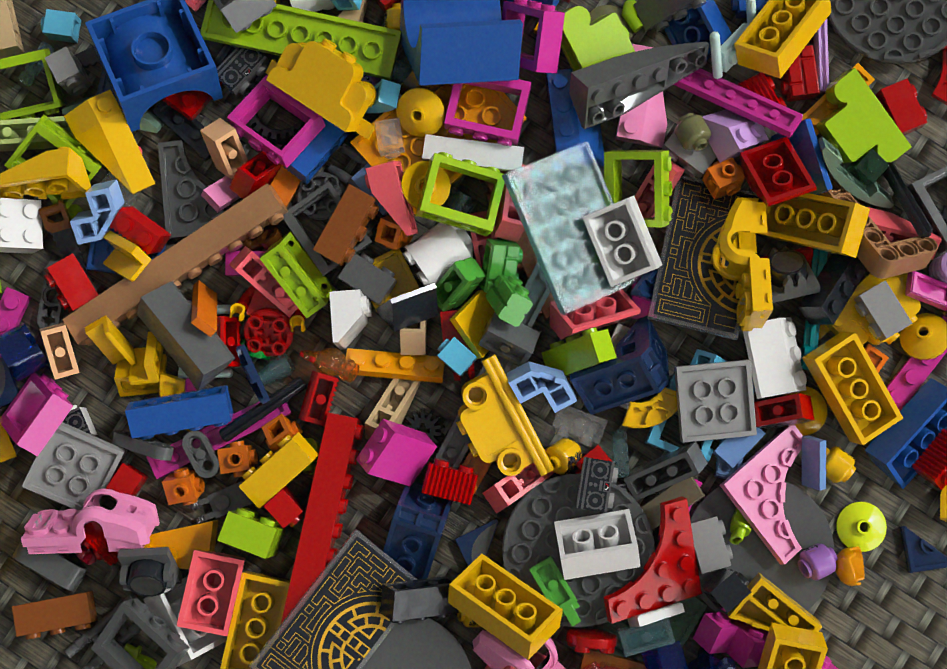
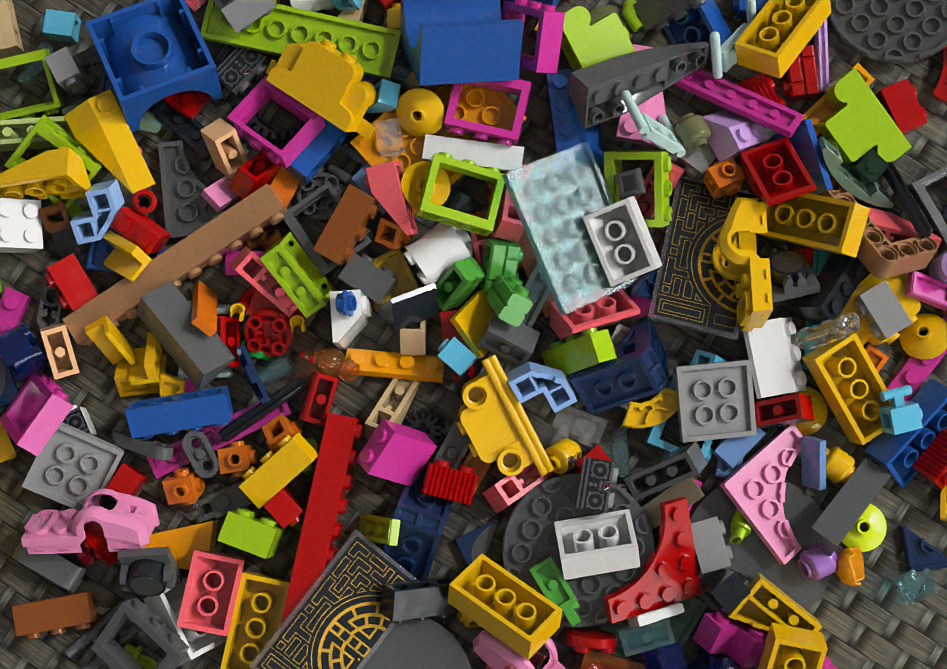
(144, 194): none -> red cone
(346, 303): none -> blue plate
(379, 529): none -> lime tile
(630, 183): none -> dark grey tile
(659, 132): none -> light aqua plate
(827, 332): none -> clear hinge
(850, 504): none -> dark grey panel
(900, 415): none -> medium azure brick
(917, 586): none -> clear light blue brick

